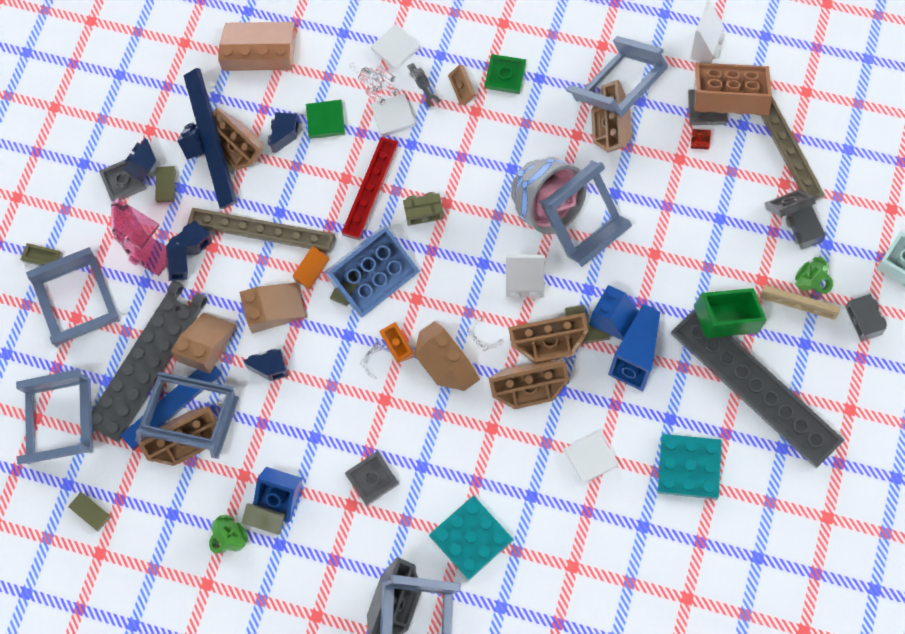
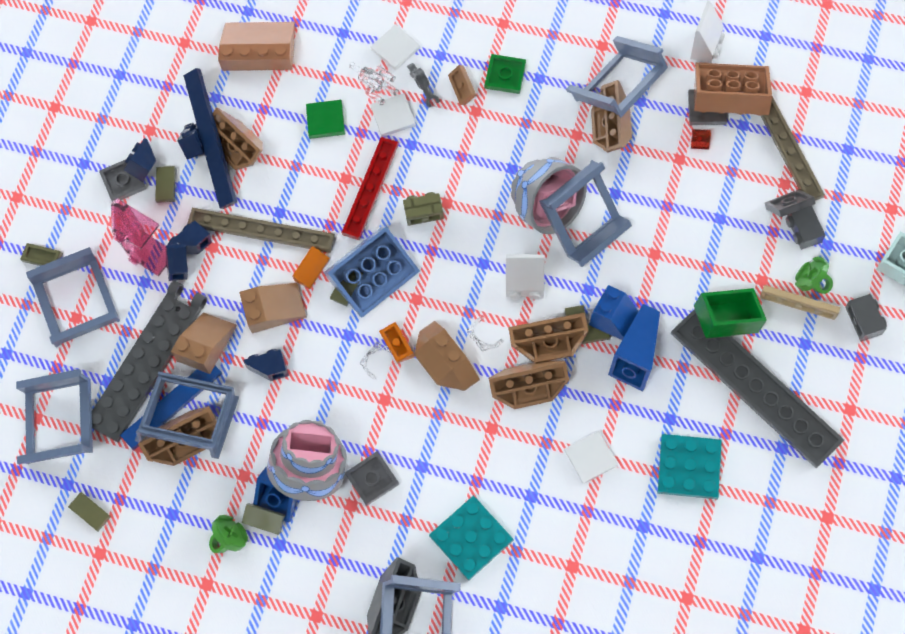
(284, 130): dark blue slope -> none
(307, 461): none -> piece

